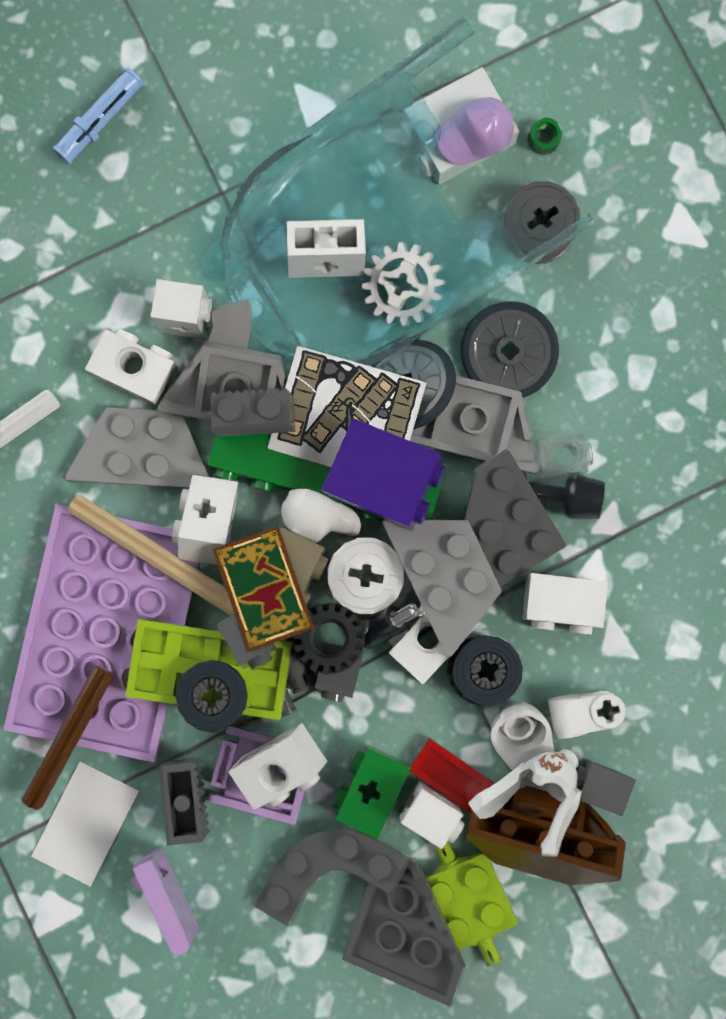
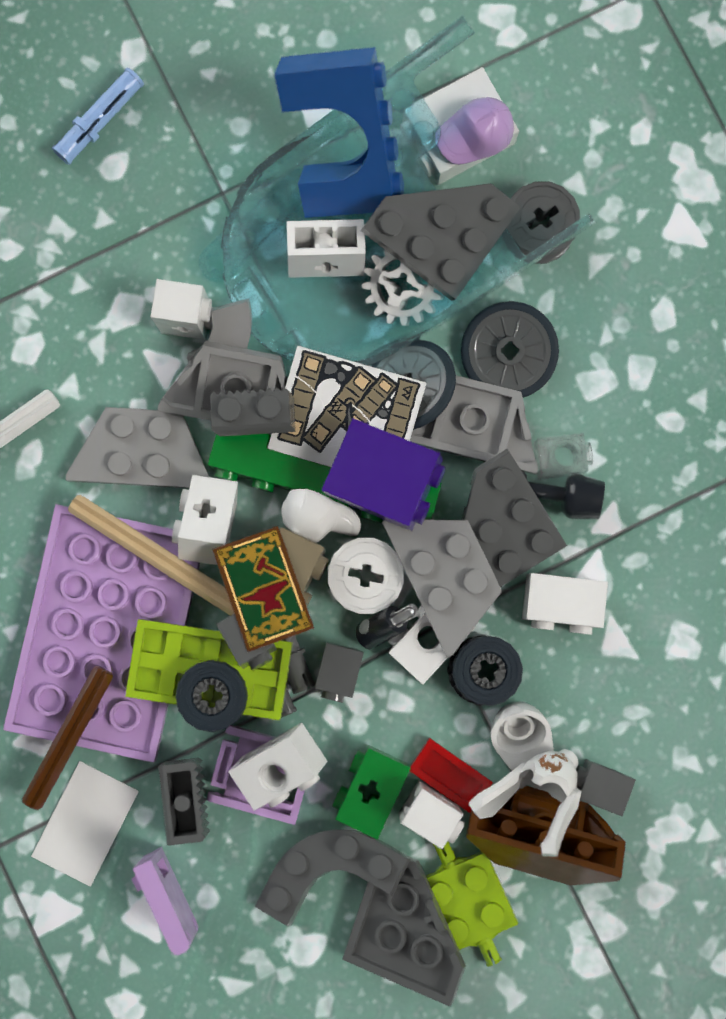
(110, 360): white brick -> none
(351, 84): none -> blue arch
(352, 647): black tyre -> none
(442, 231): none -> dark grey plate
(544, 148): green axle -> none
(578, 715): white piece -> none

